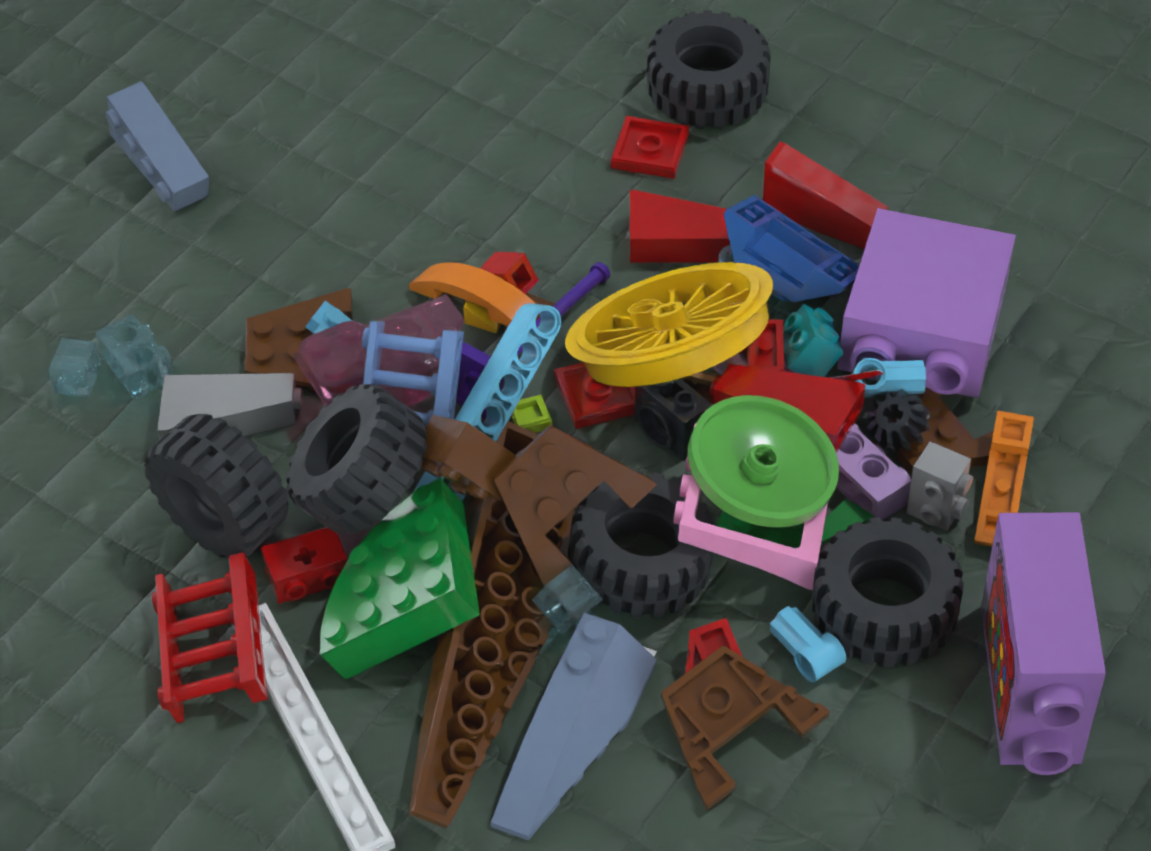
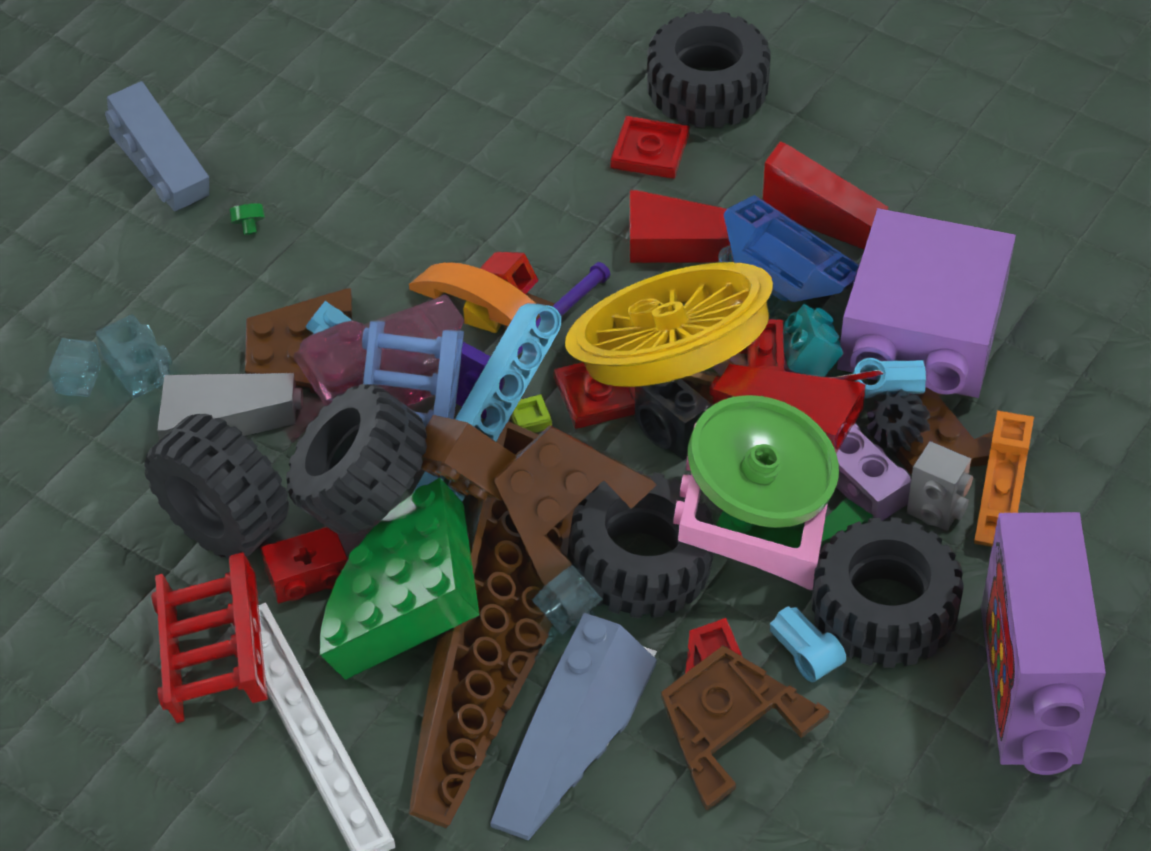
(247, 216): none -> green tile

